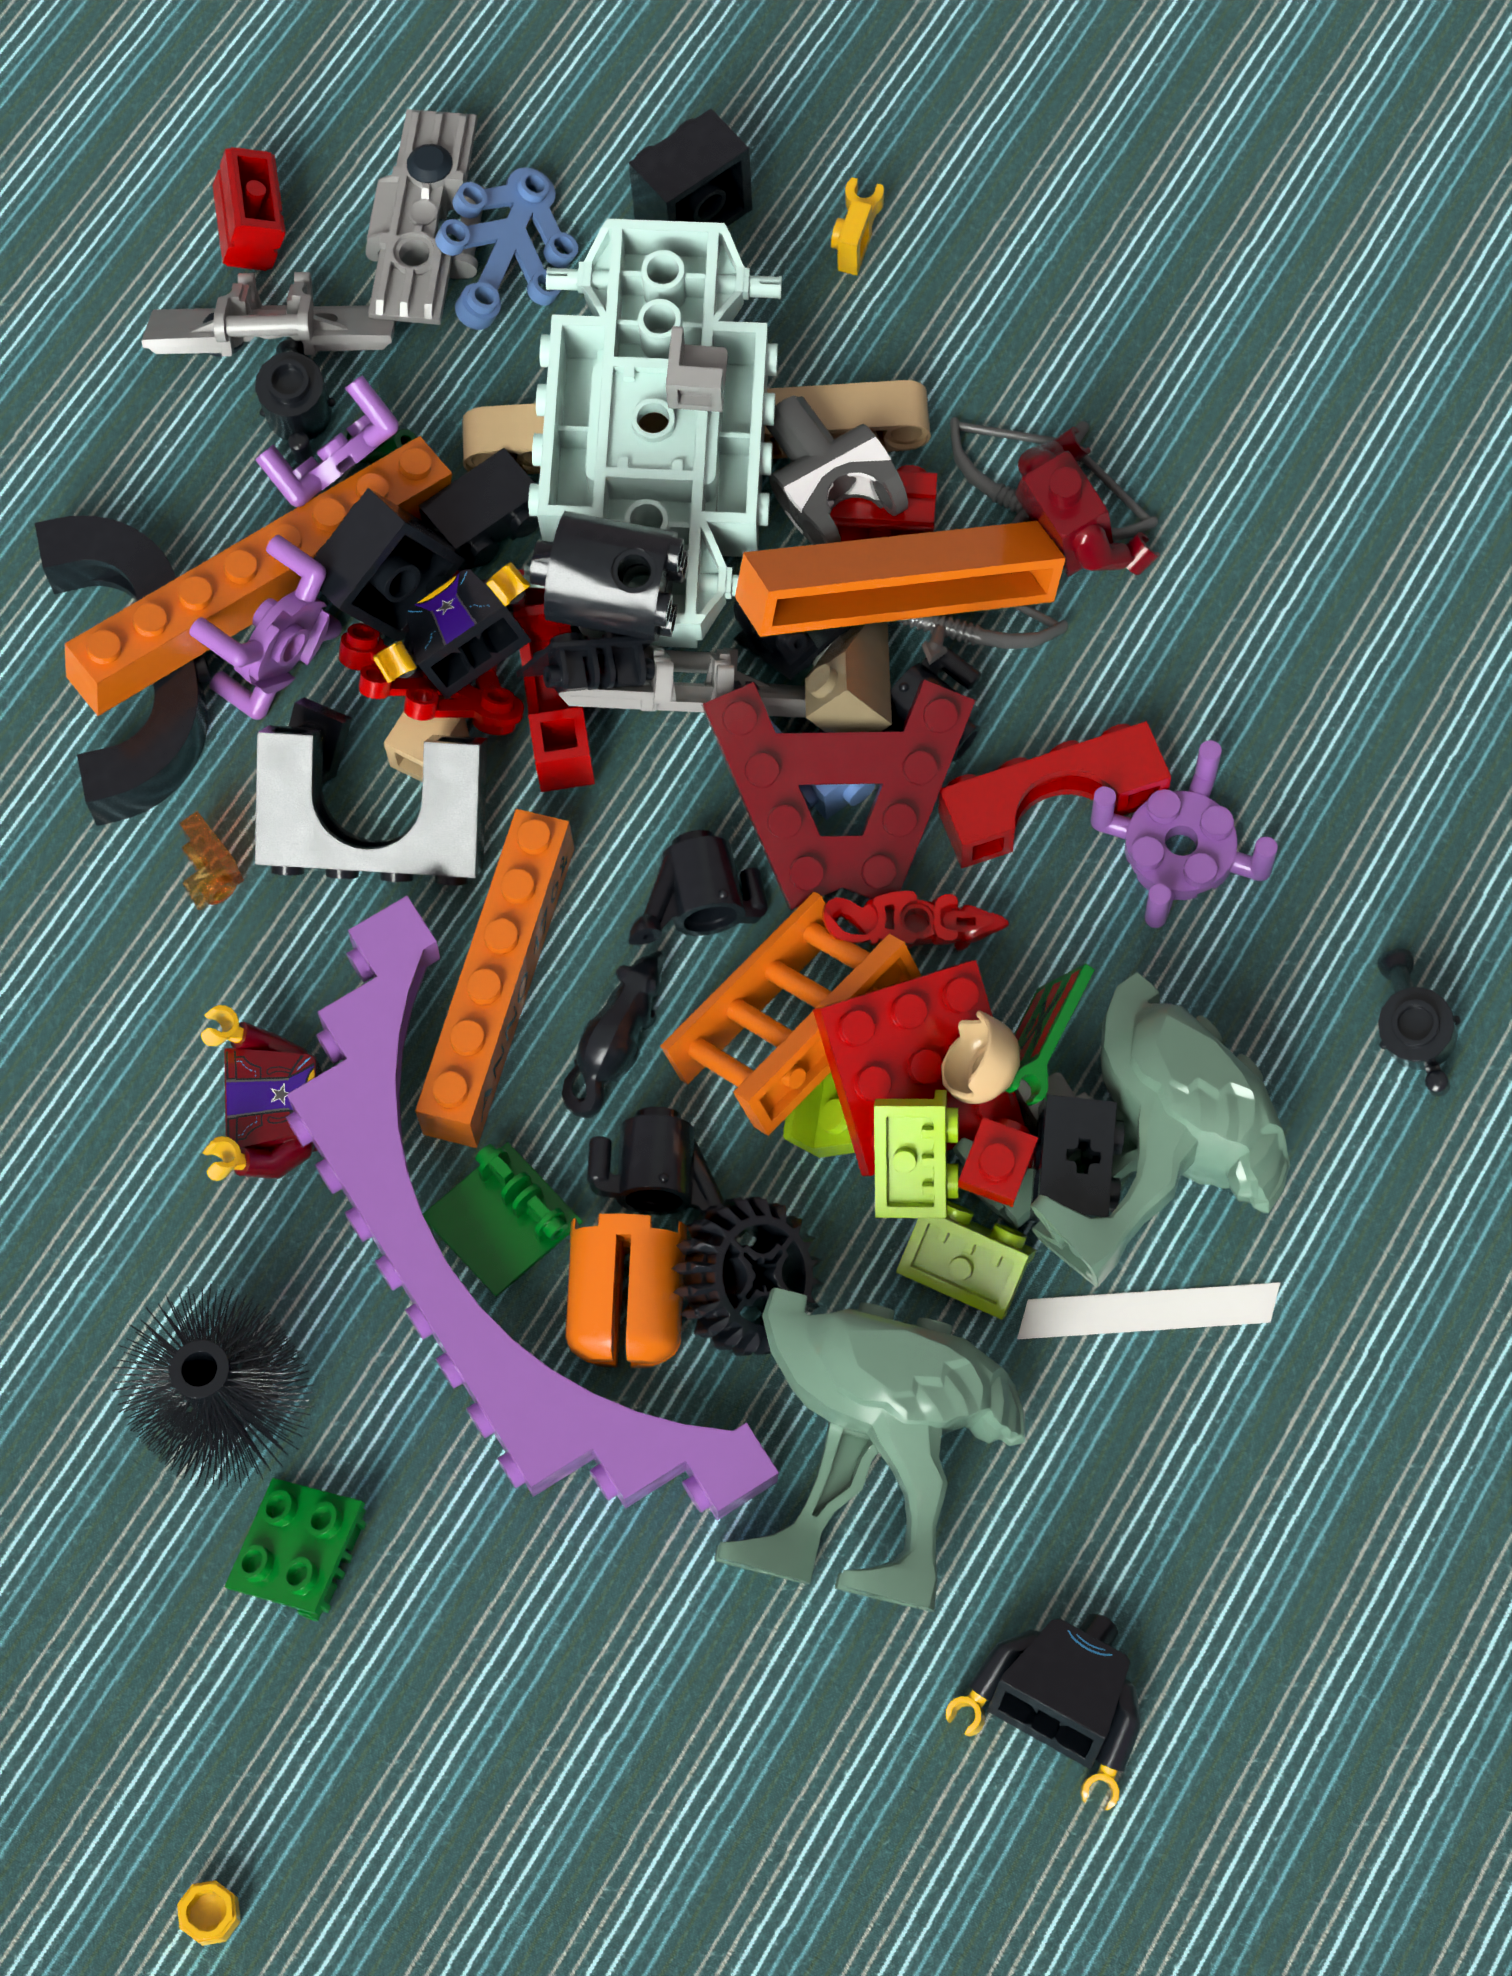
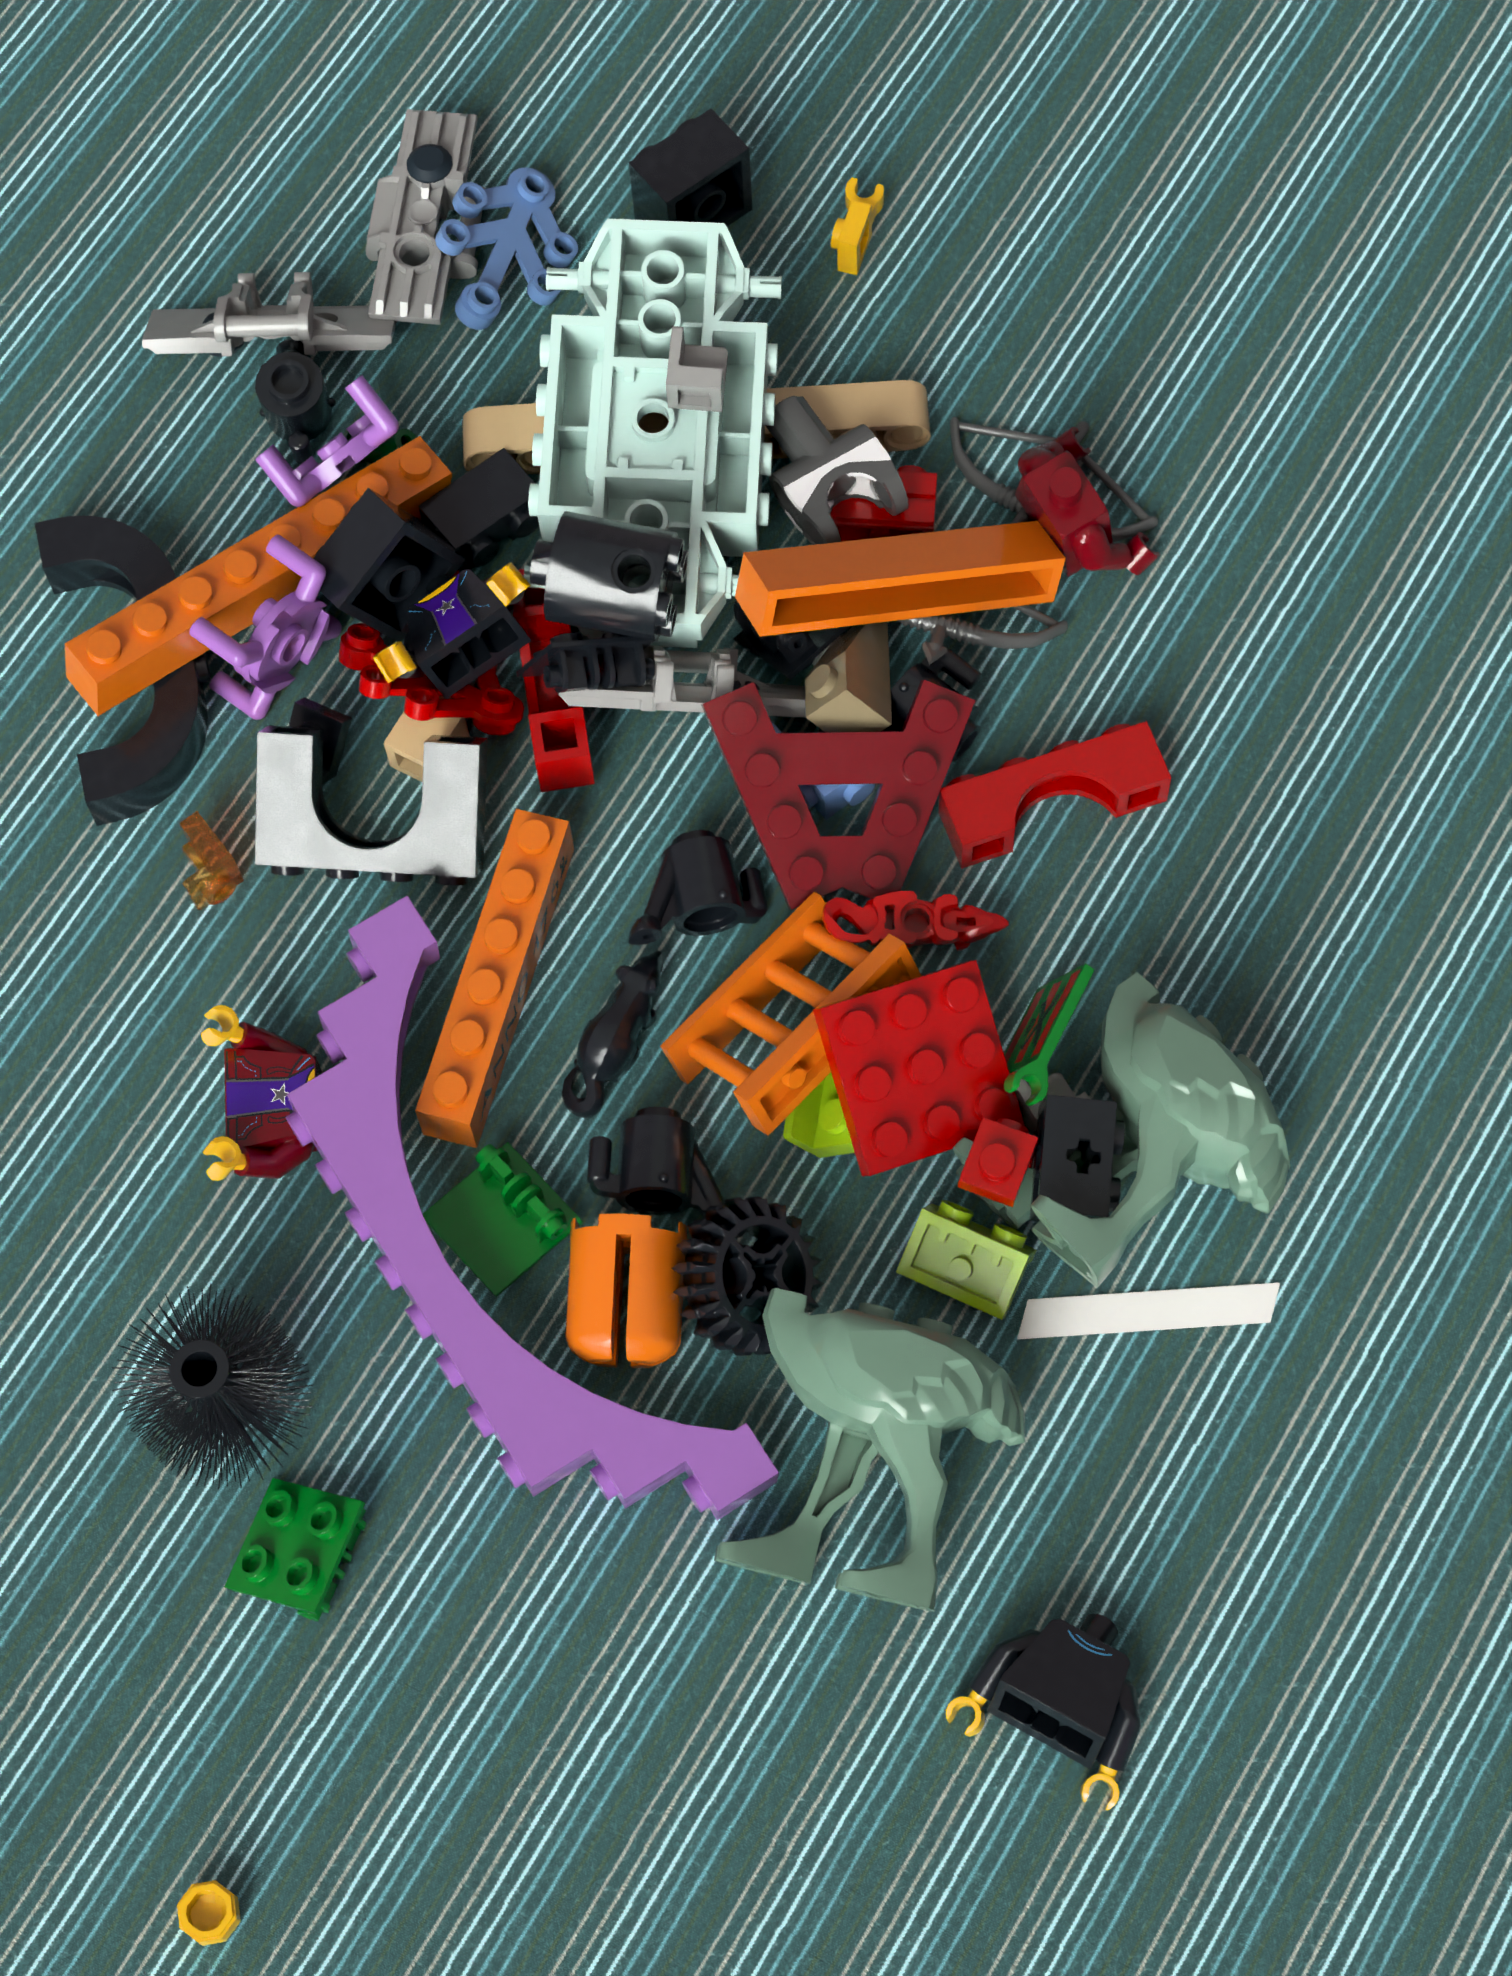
(248, 209): red brick -> none
(912, 1157): bracket -> none
(981, 1060): tan hair -> none
(1186, 814): medium lavender plate -> none
(1416, 1023): black piece -> none

